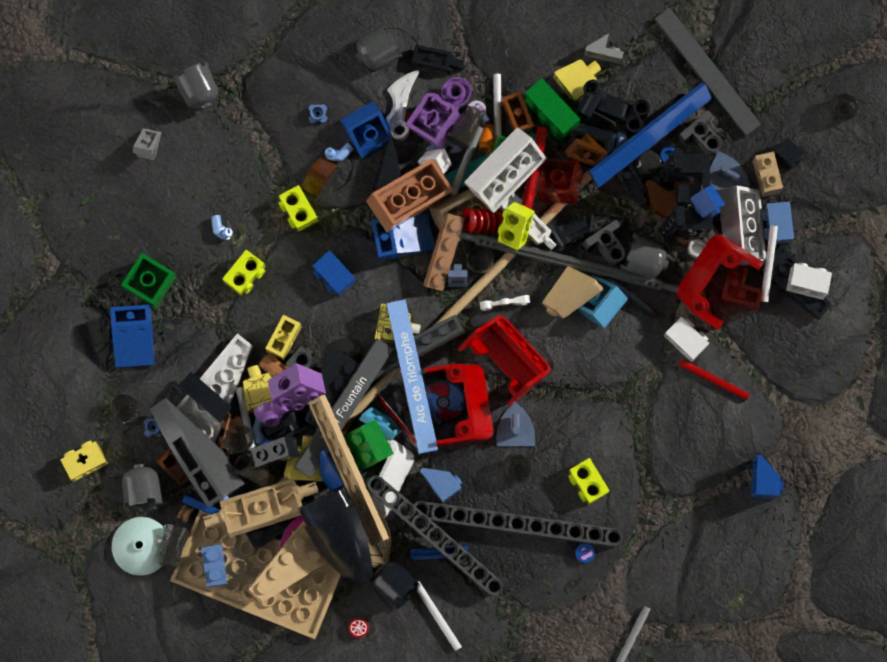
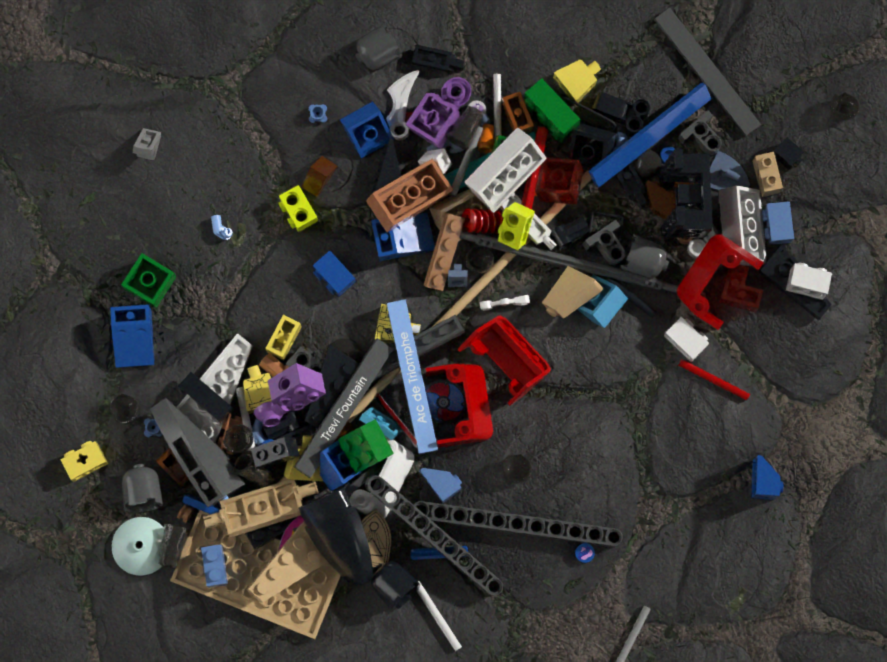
(197, 86): dark grey cylinder -> none
(239, 270): neon yellow brick -> none
(338, 155): light blue arm -> none
(348, 470): tan plate -> none
(358, 628): red tile -> none
(515, 428): sand blue shield -> none
(586, 151): reddish brown slope -> none
(593, 95): black piece -> none
(593, 479): neon yellow brick -> none
(599, 51): light grey slope -> none
(707, 202): blue brick -> none
(769, 263): white bar -> none

